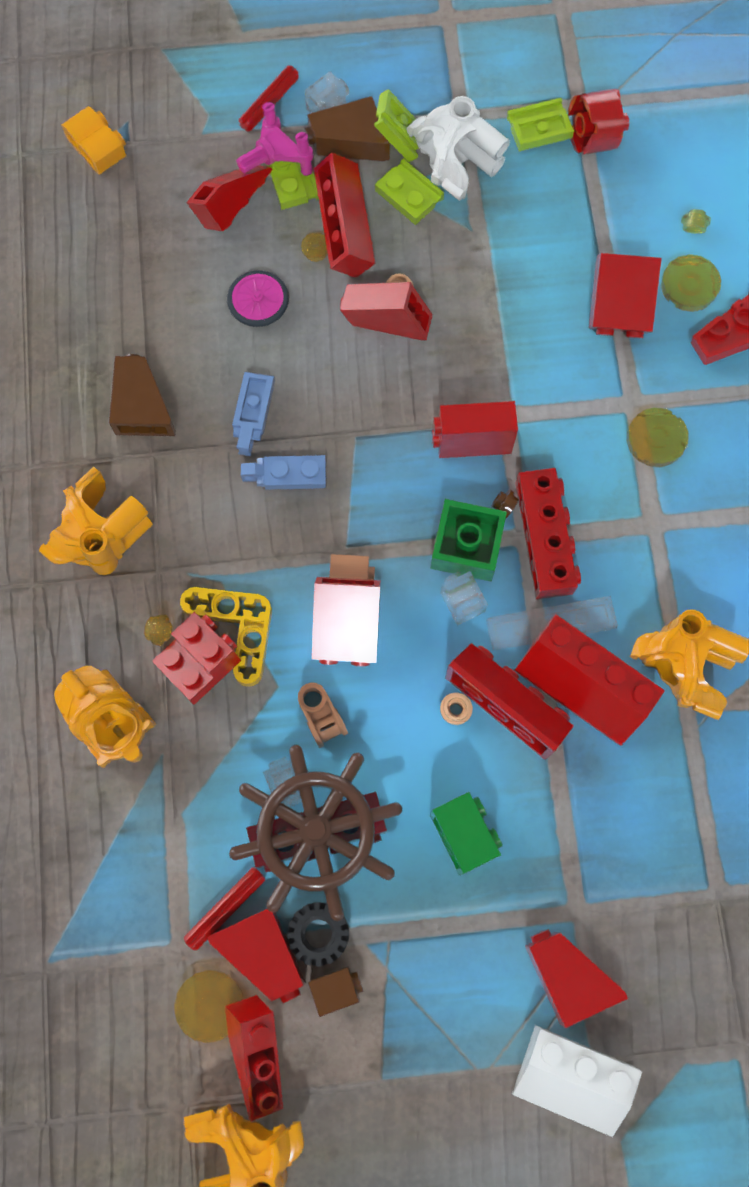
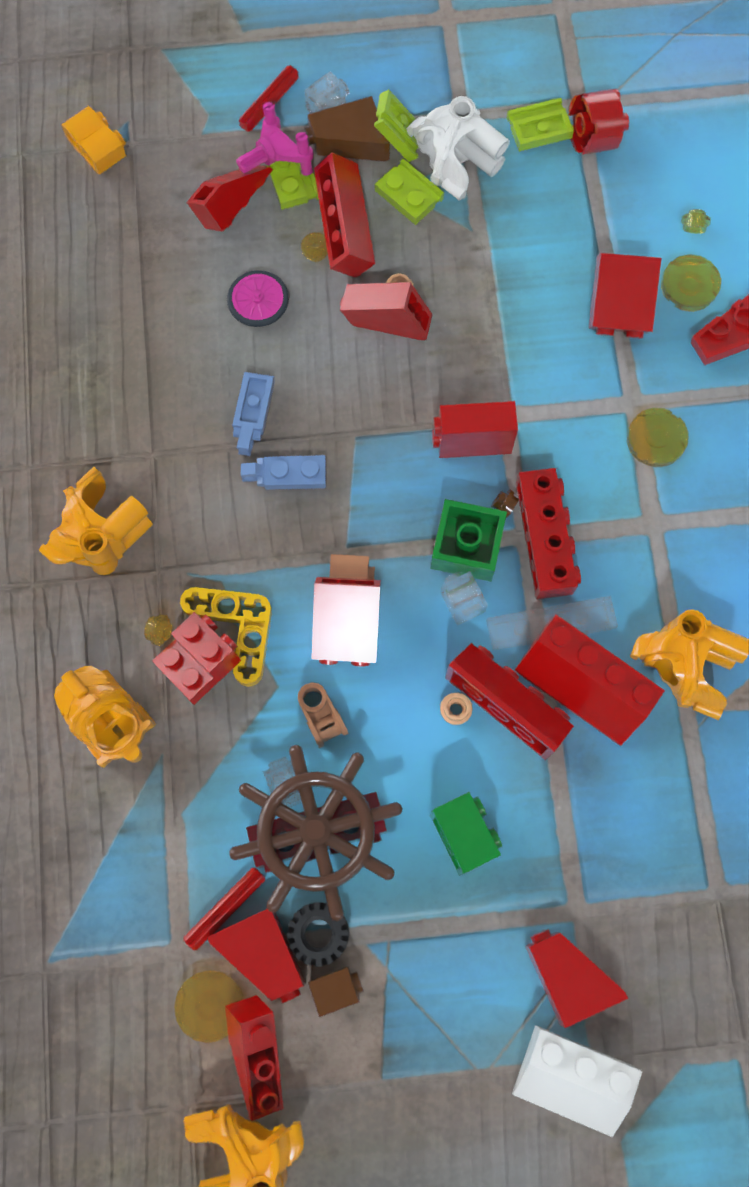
(136, 400): reddish brown slope -> none

